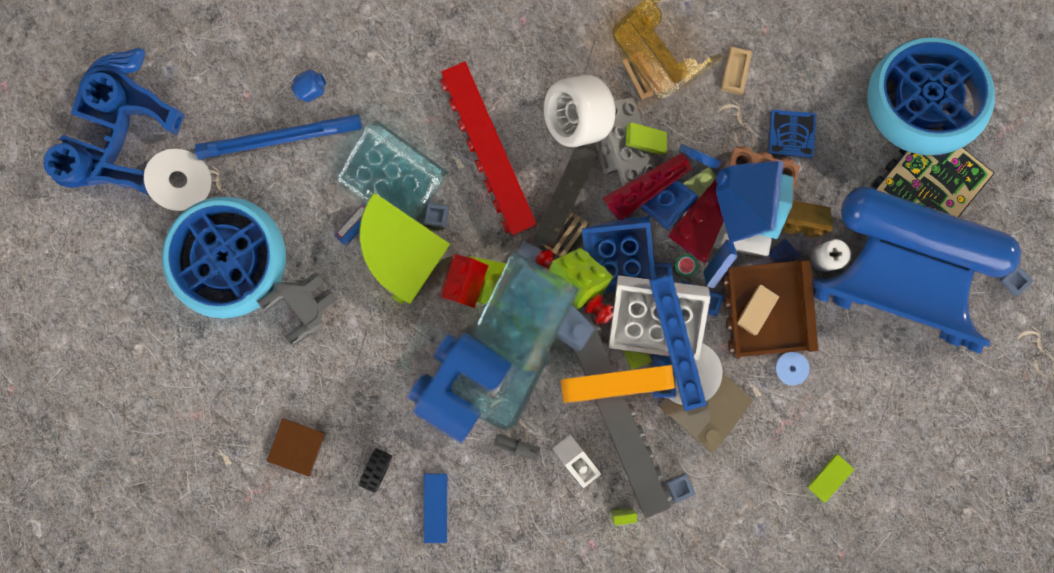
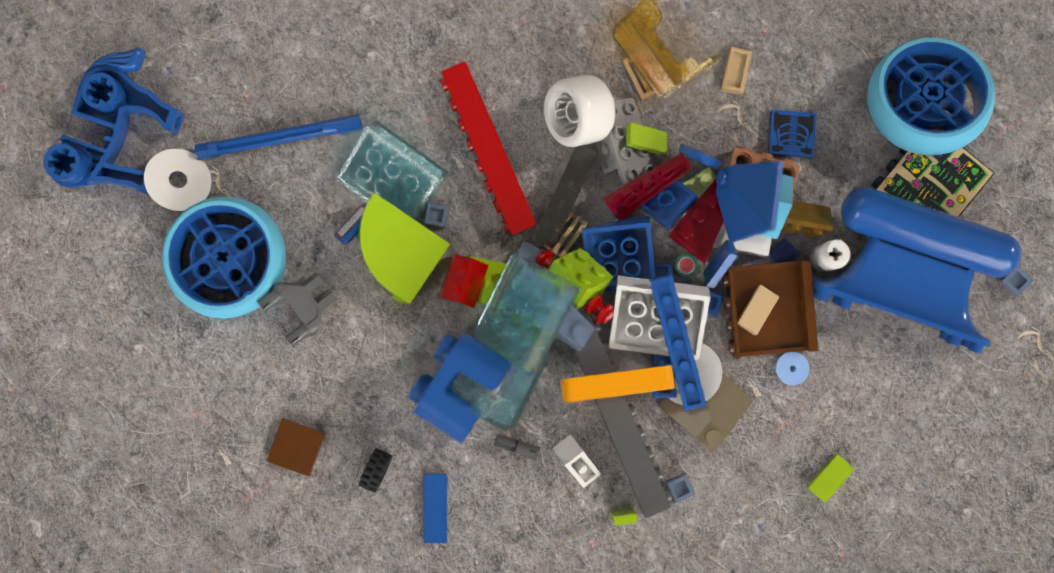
(308, 85): blue head -> none
(636, 359): lime plate -> none

